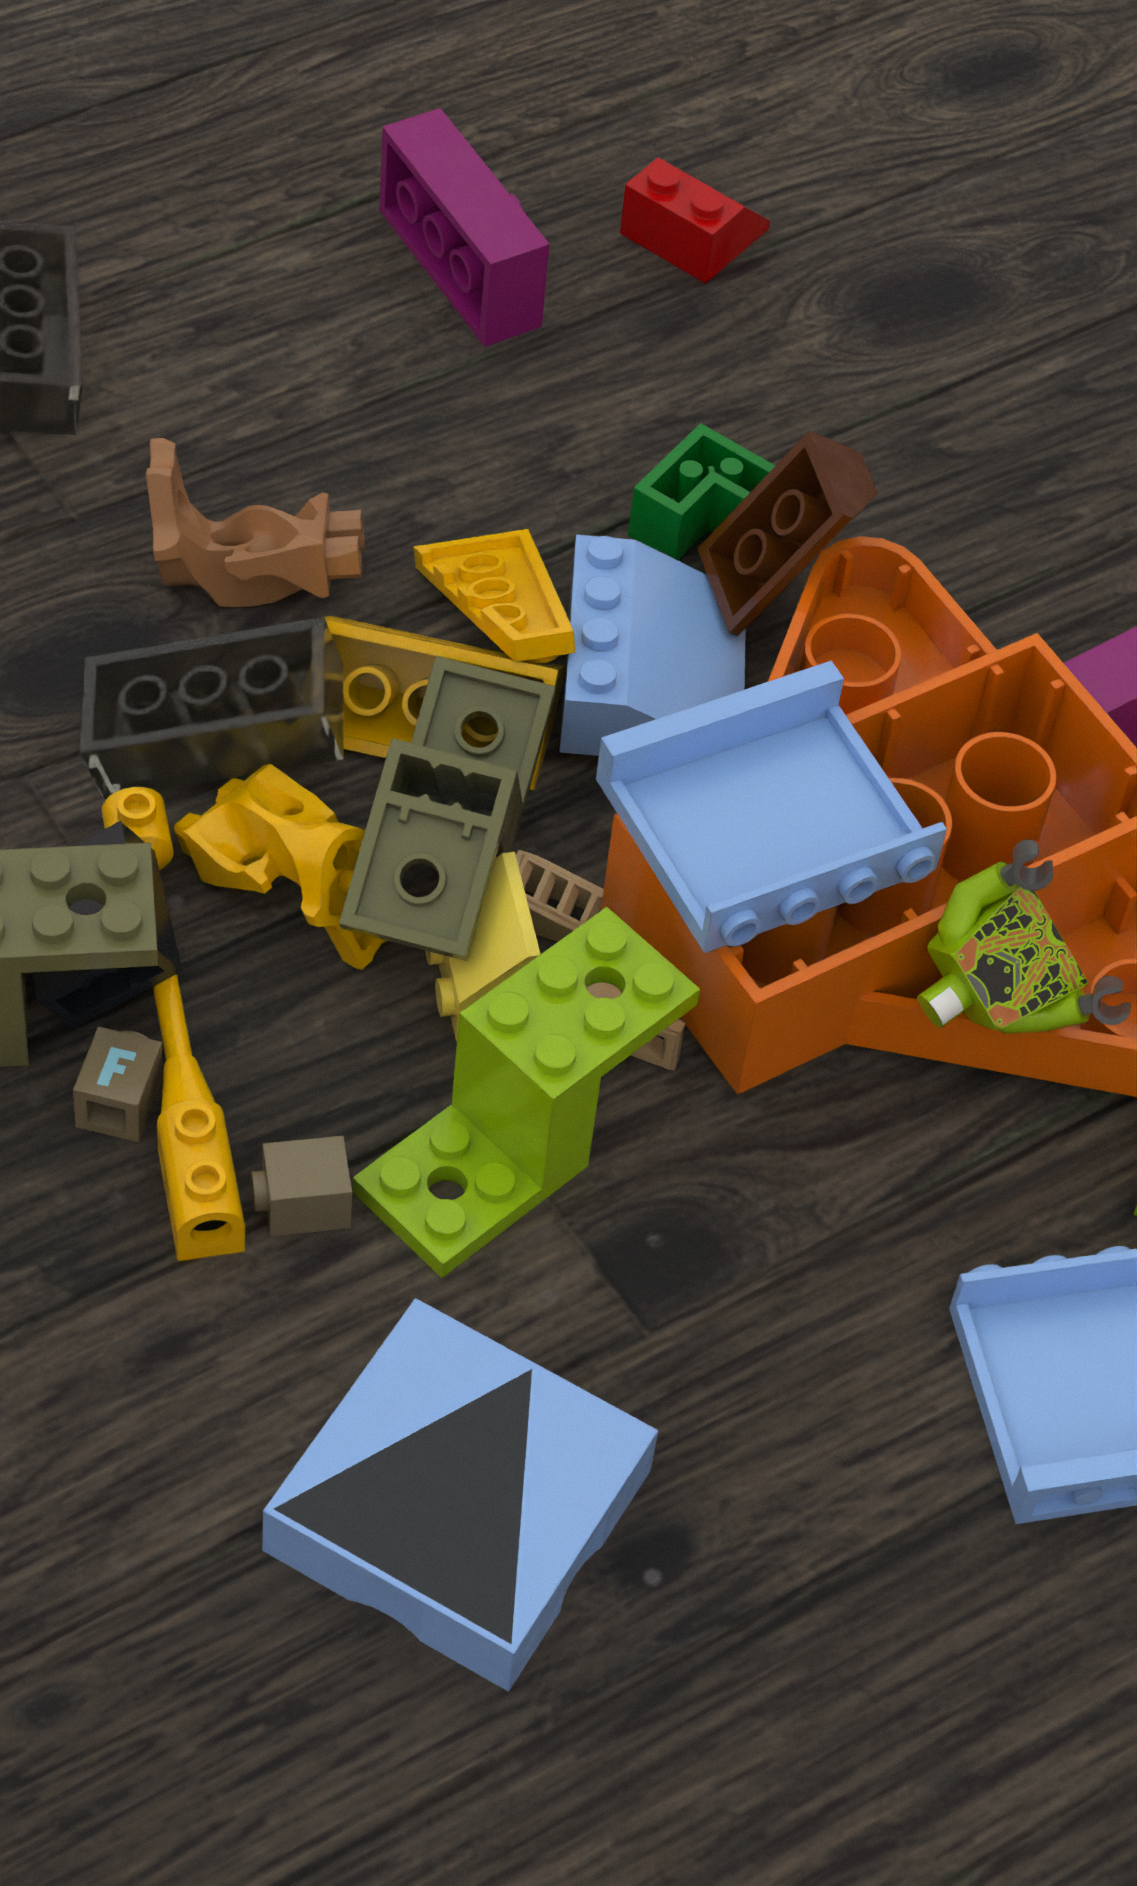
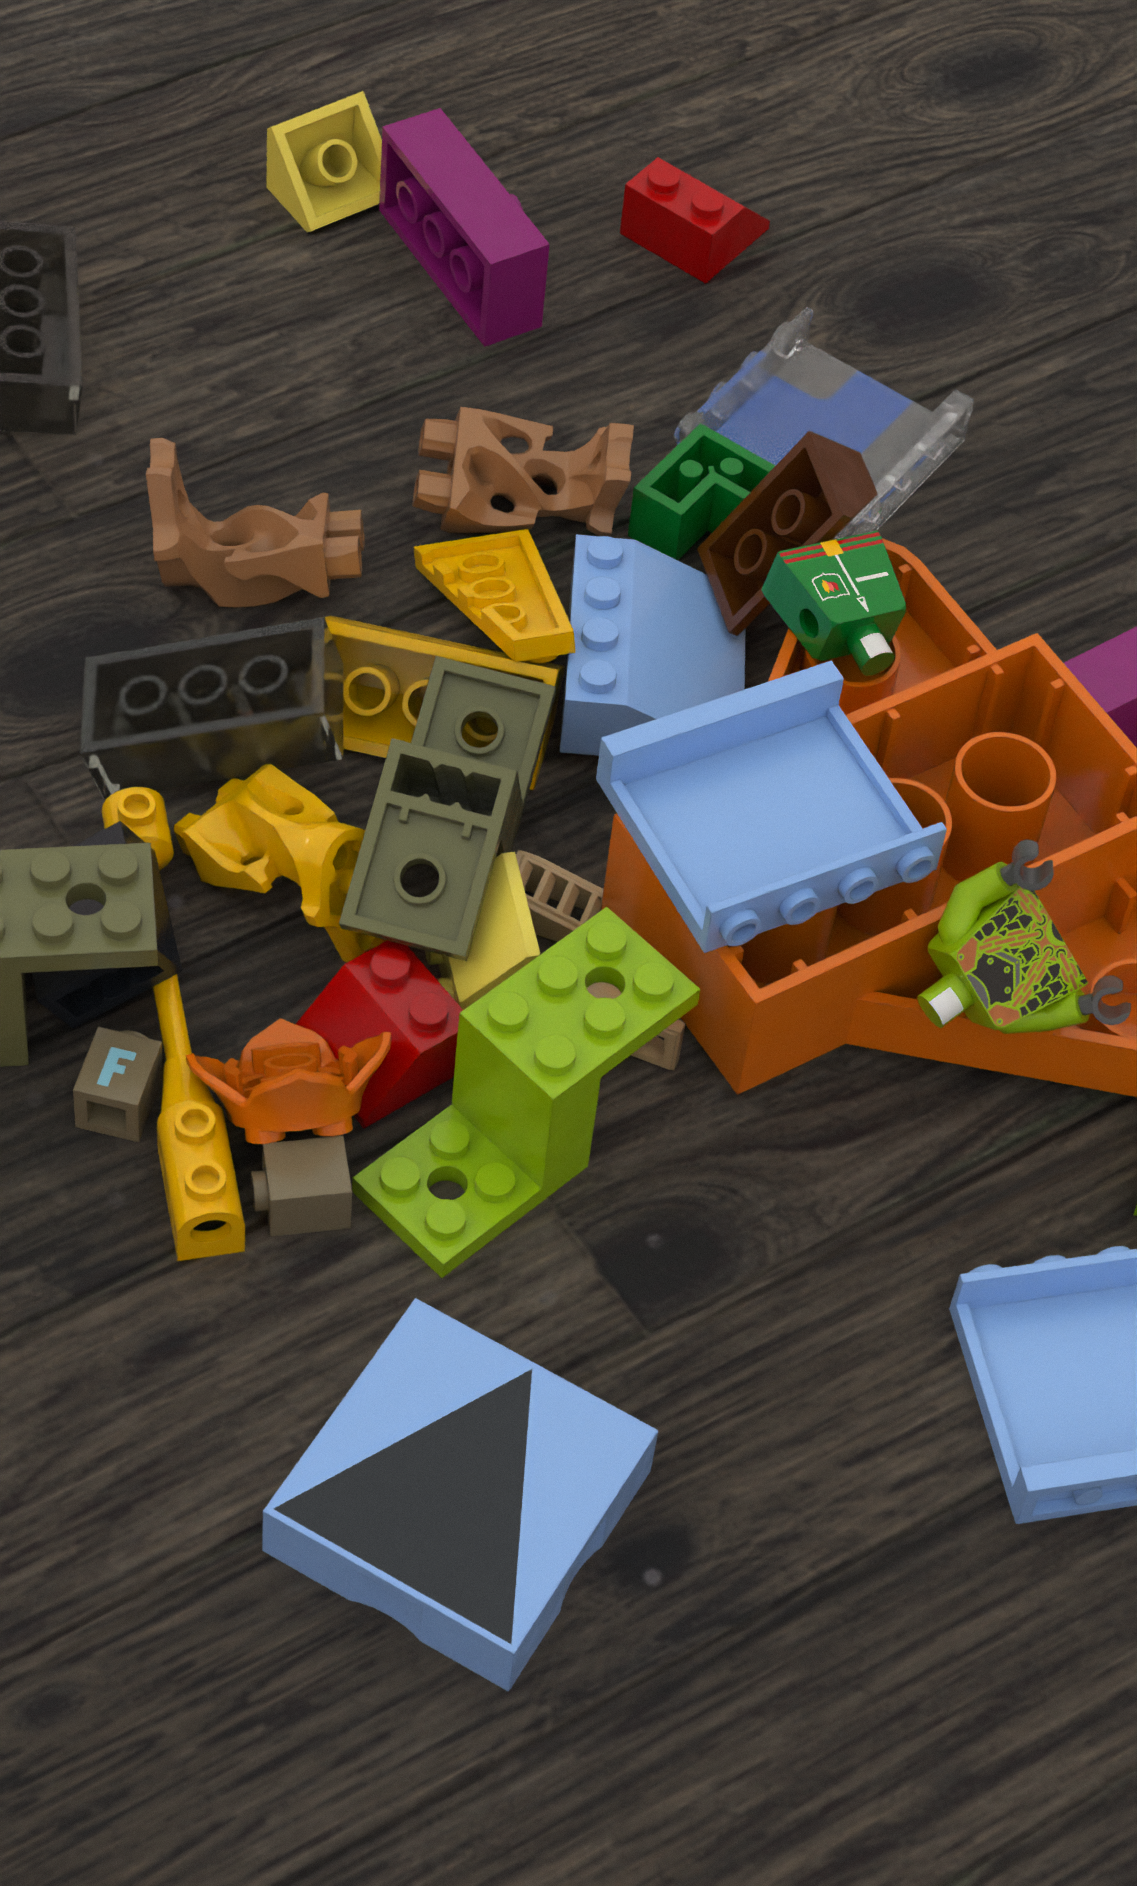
(292, 1082): none -> orange brick
(326, 162): none -> light yellow slope
(398, 995): none -> red slope
(480, 467): none -> medium nougat hips
(803, 389): none -> clear panel
(839, 599): none -> green torso

